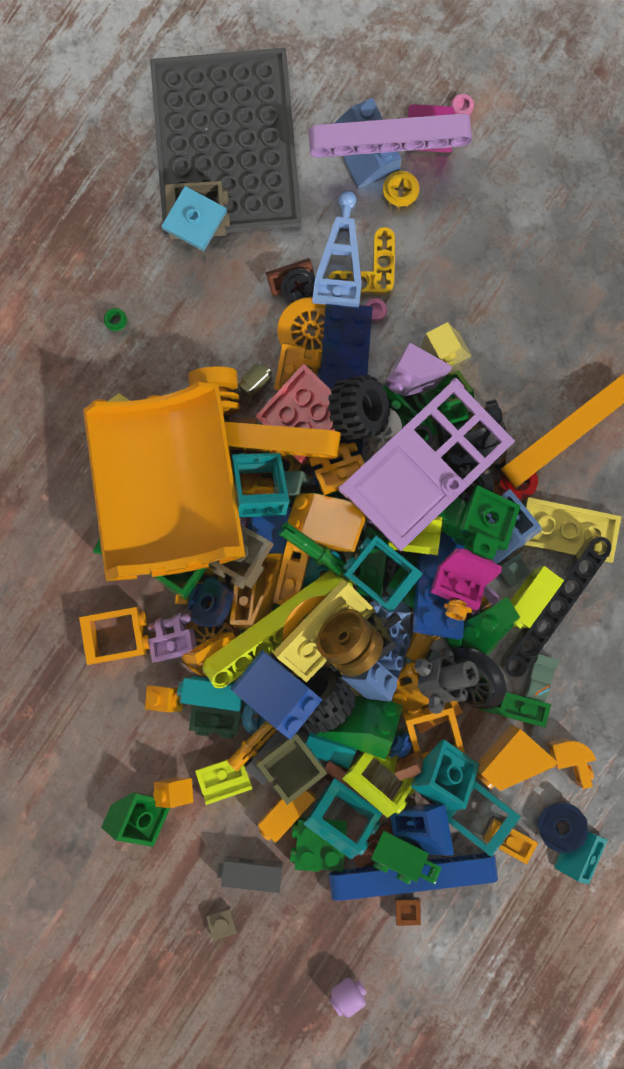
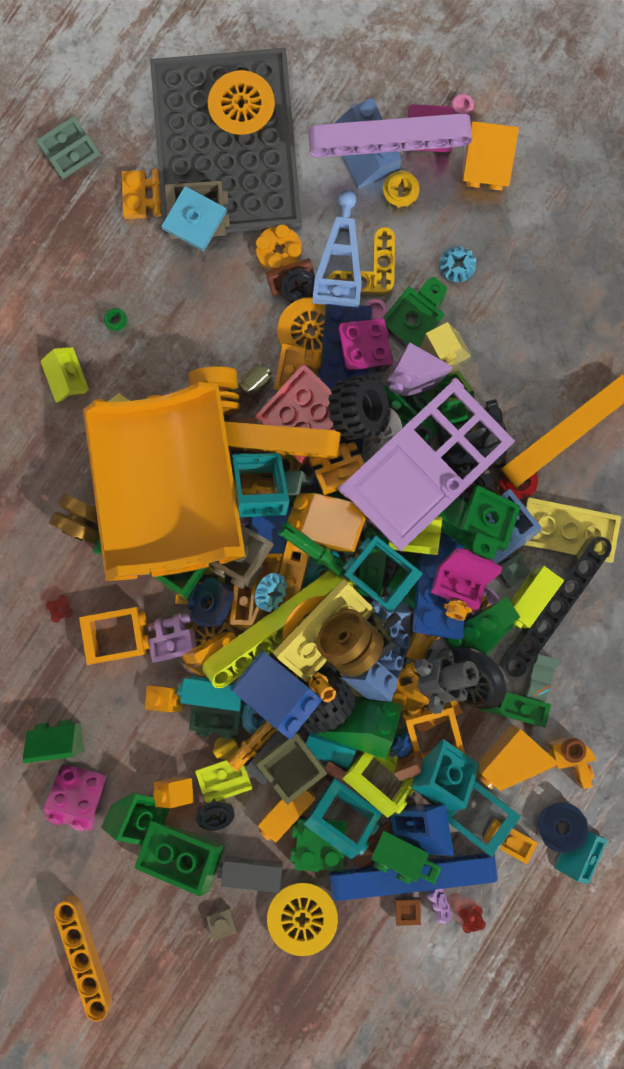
(53, 742): none -> green slope
(64, 373): none -> neon yellow panel
(66, 610): none -> clear red plate
(68, 147): none -> sand green slope
(74, 797): none -> dark pink bracket
(79, 519): none -> pearl gold wheel
(81, 969): none -> light orange beam
(135, 194): none -> light orange plate
(179, 857): none -> green slope
(212, 821): none -> black gear
(225, 747): none -> yellow plate
(234, 81): none -> light orange piece
(270, 583): none -> medium azure gear
(279, 236): none -> light orange plate
(307, 945): none -> yellow piece
(323, 689): none -> light orange pin
(348, 997): lavender head -> none
(366, 345): none -> dark pink bracket
(420, 303): none -> green plate
(440, 905): none -> lavender piece
(457, 274): none -> medium azure gear
(477, 924): none -> clear red plate
(489, 155): none -> light orange slope
(580, 753): none -> dark orange plate

